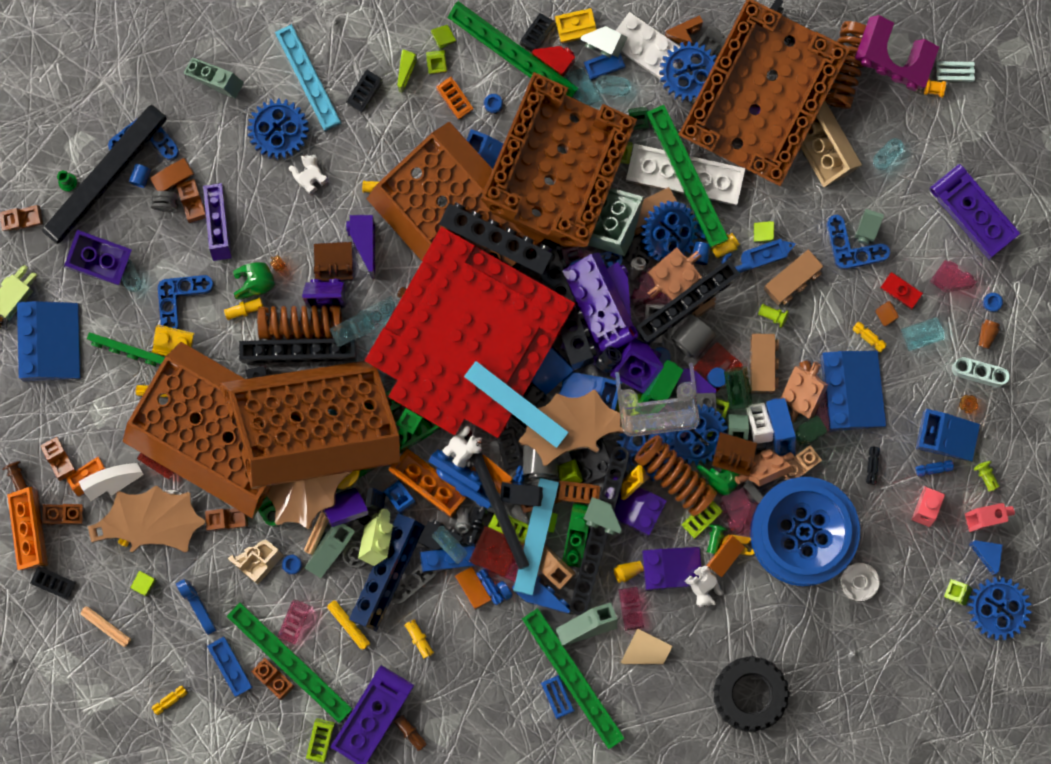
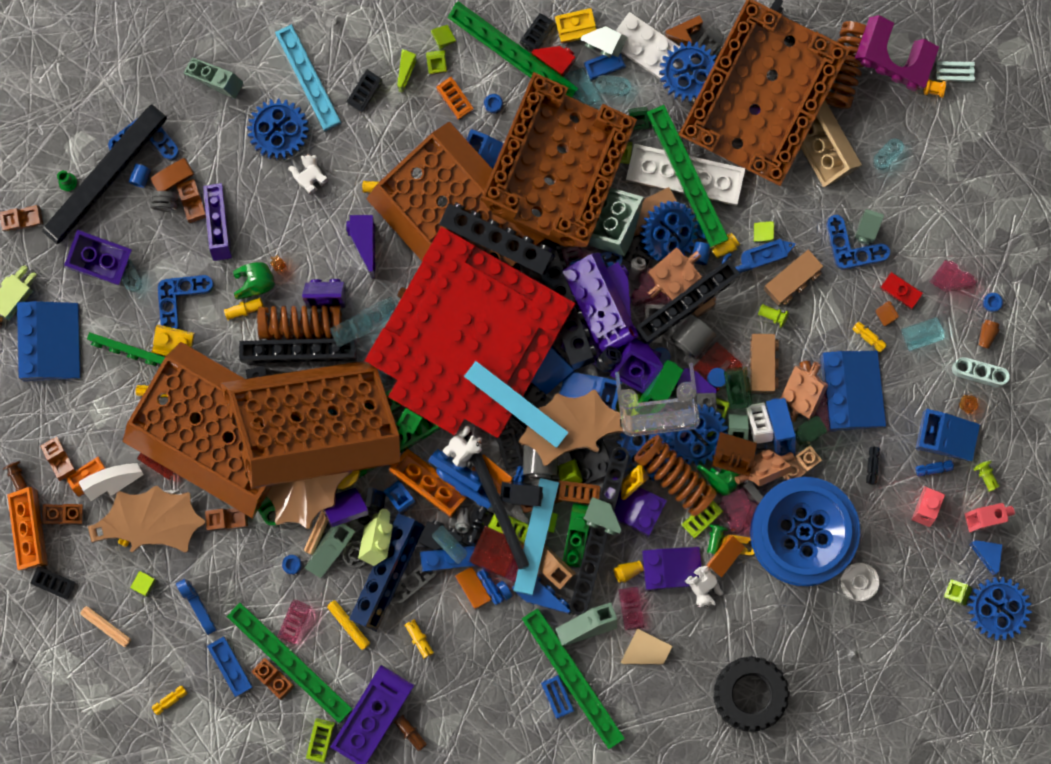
(257, 560): tan slope -> none
(333, 261): reddish brown hinge -> none
(982, 219): dark purple hinge -> none

